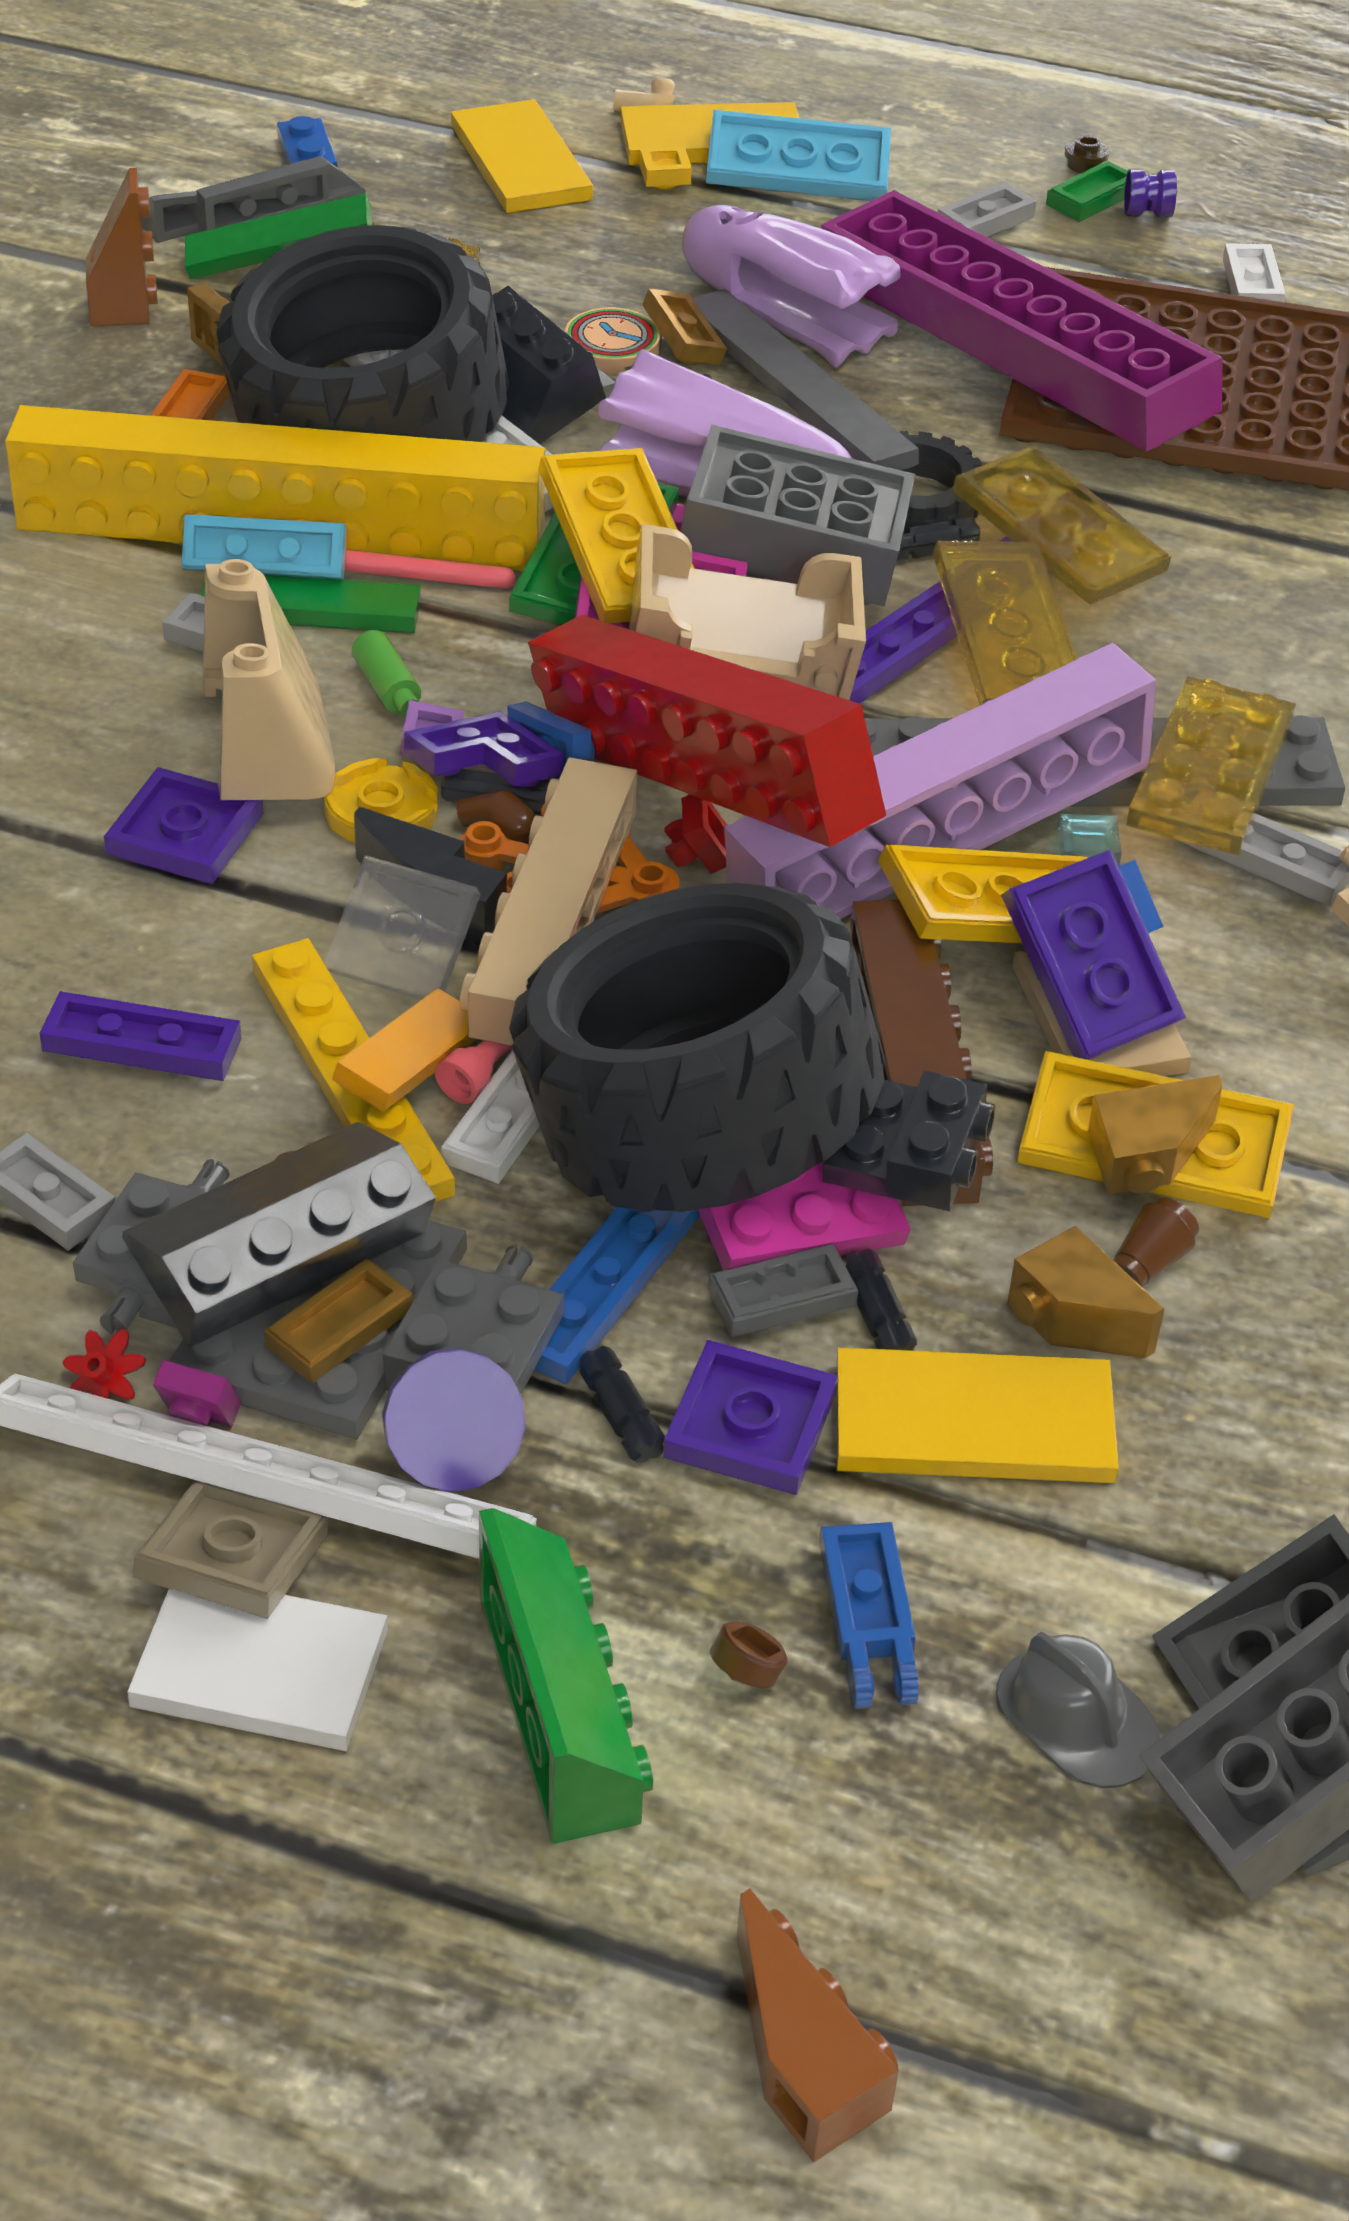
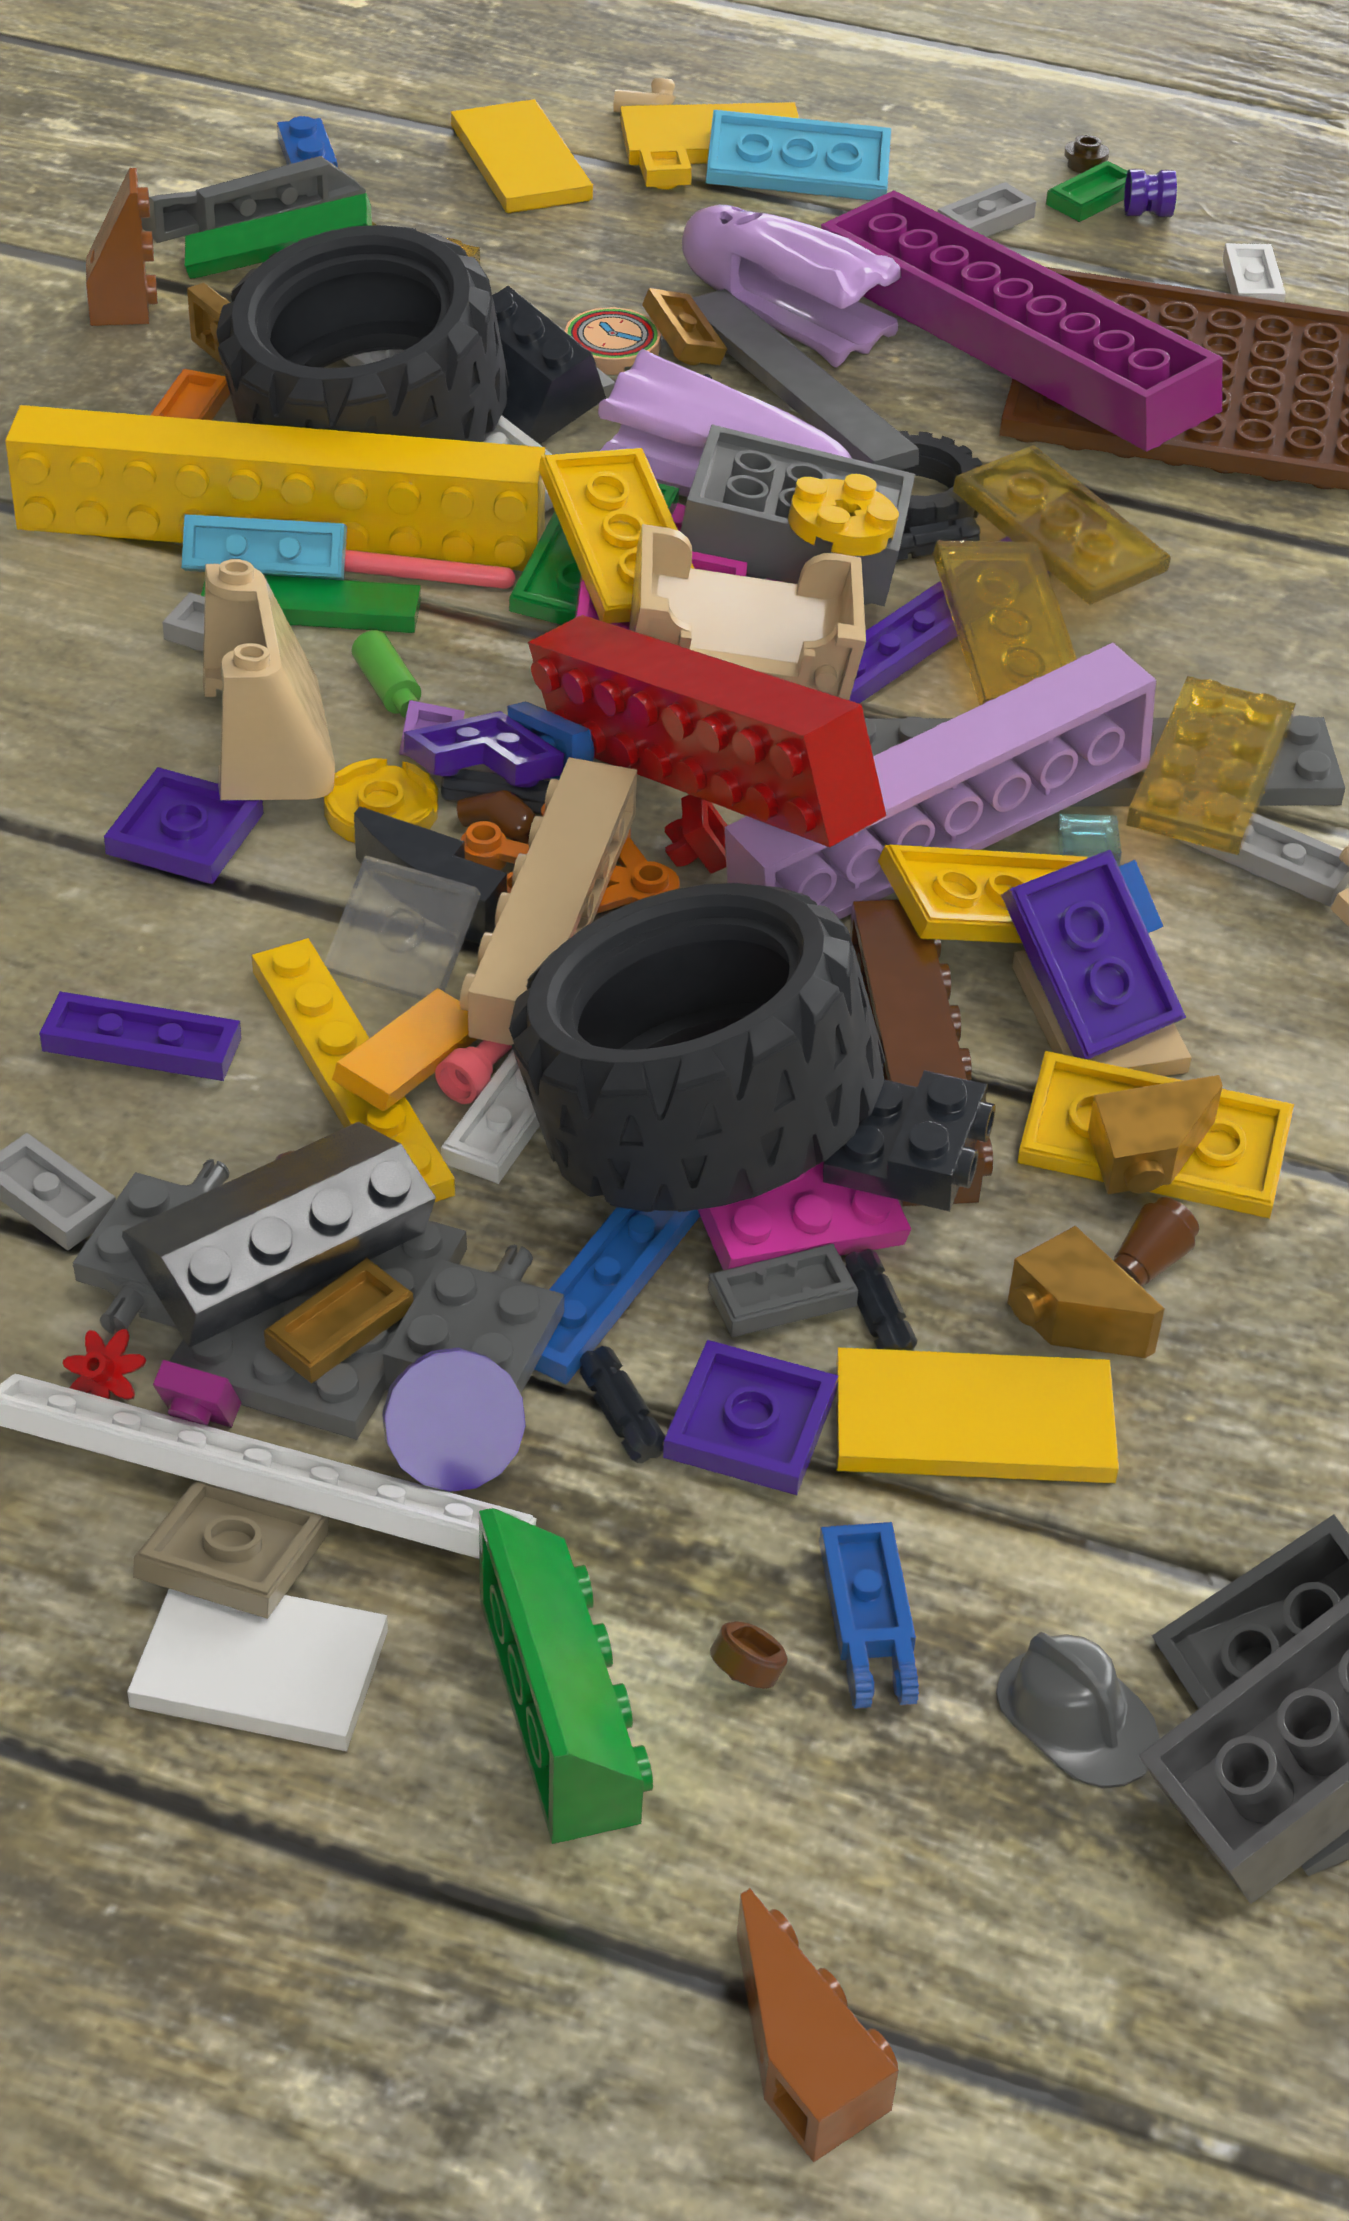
(843, 513): none -> yellow plate

